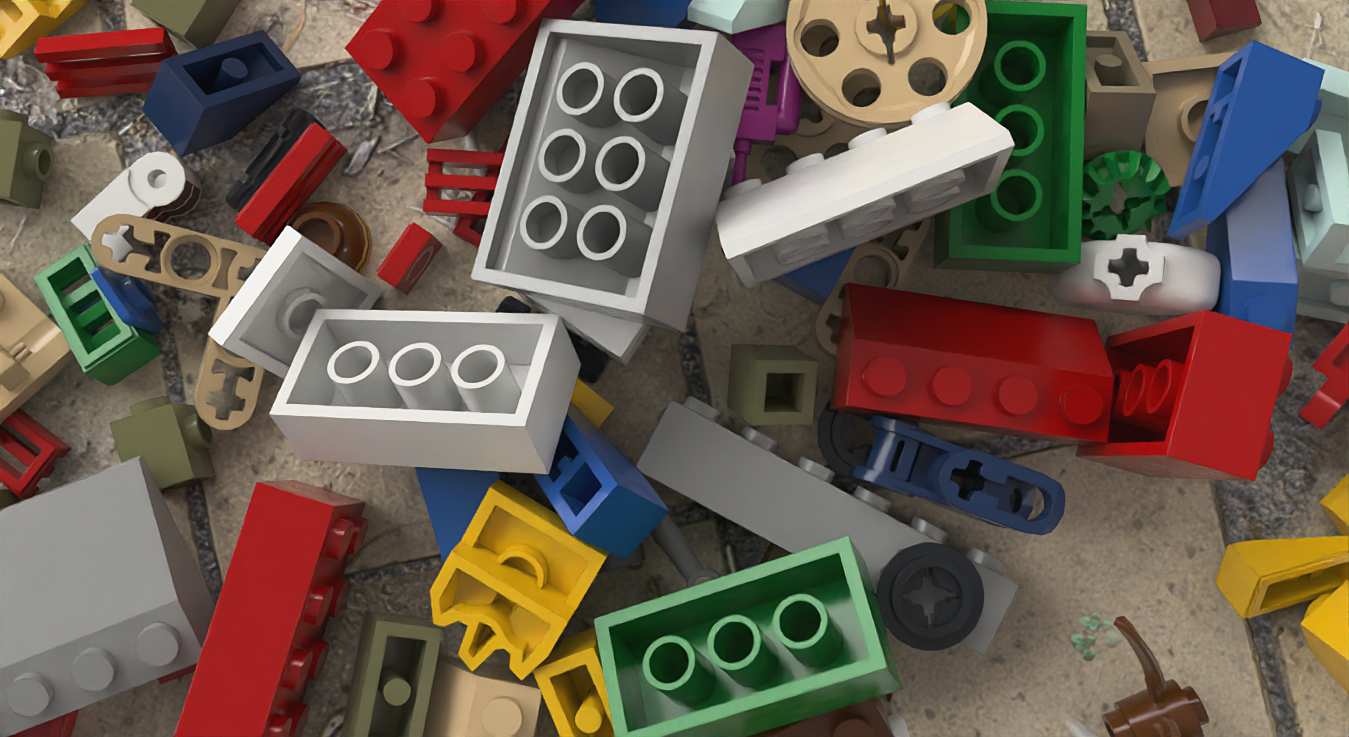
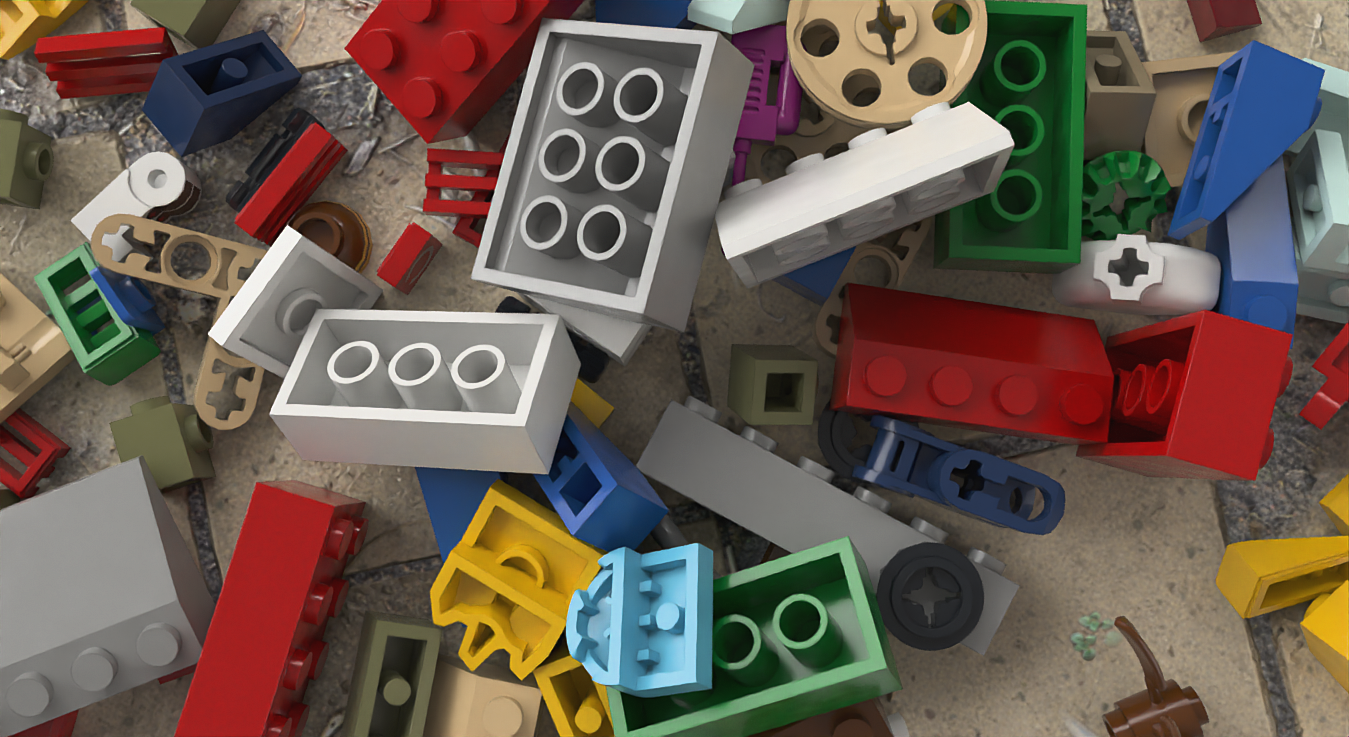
(647, 621): none -> medium azure slope

